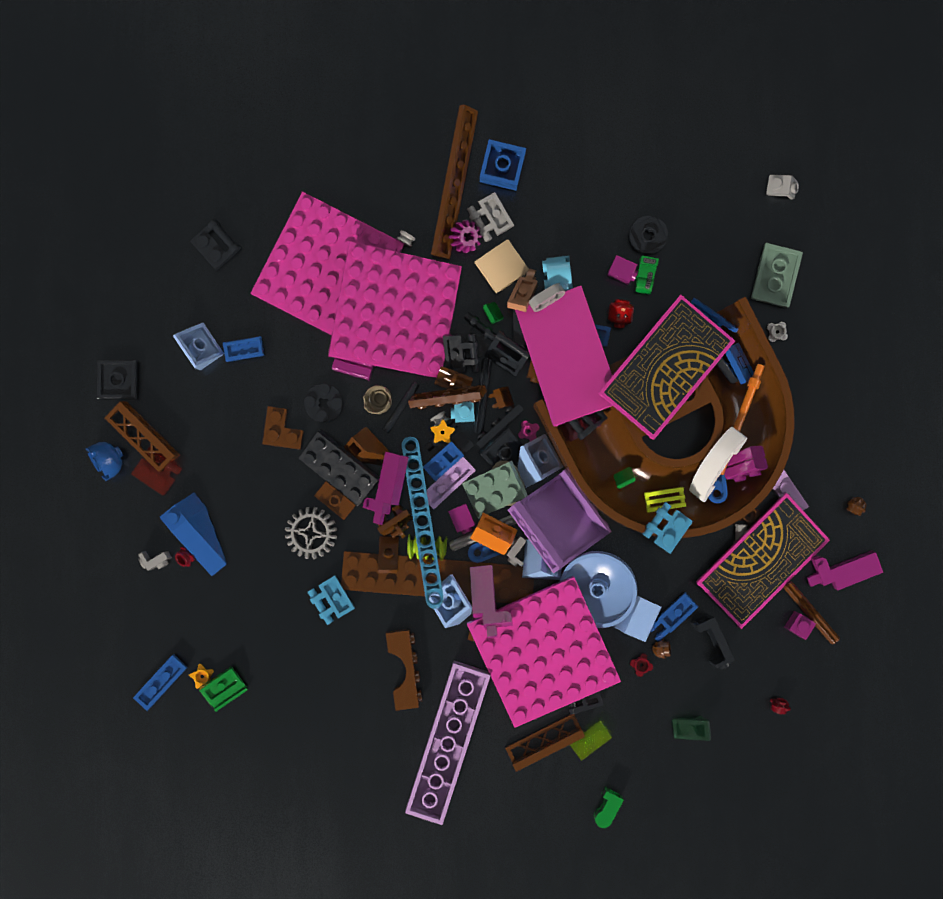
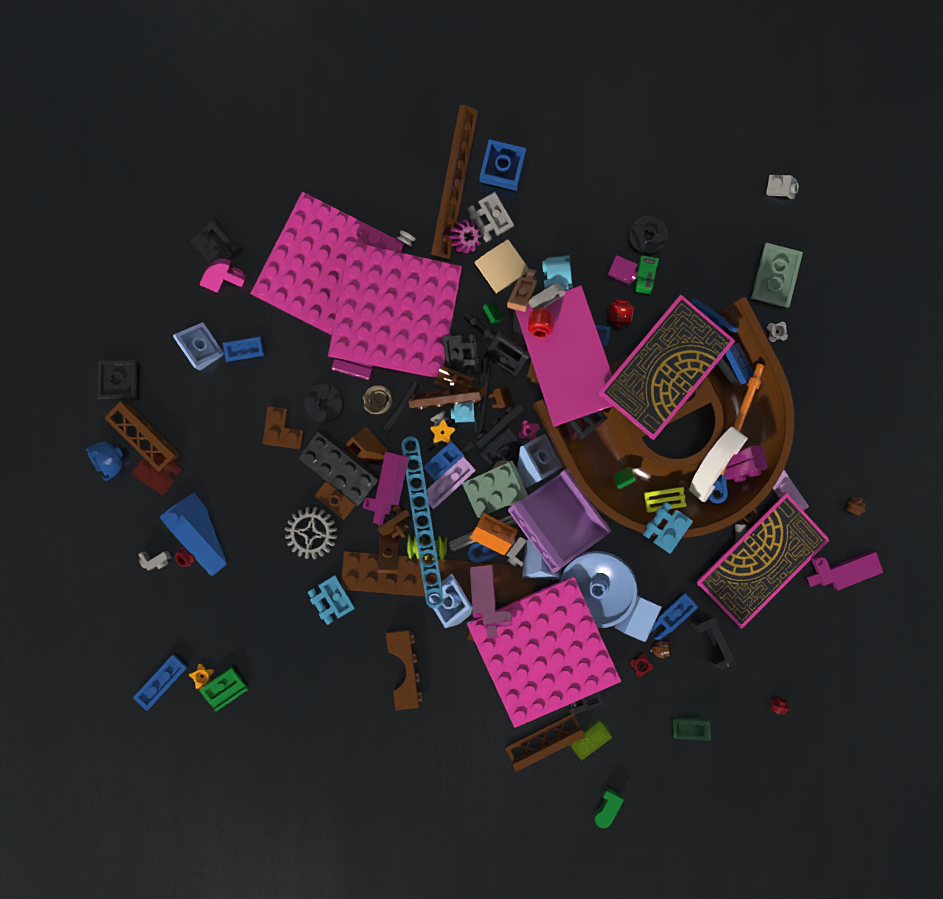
(220, 270): none -> dark pink brick
(448, 742): lavender brick -> none
(462, 519): magenta brick -> none
(540, 322): none -> red head
(800, 625): magenta brick -> none
(811, 612): reddish brown axle -> none

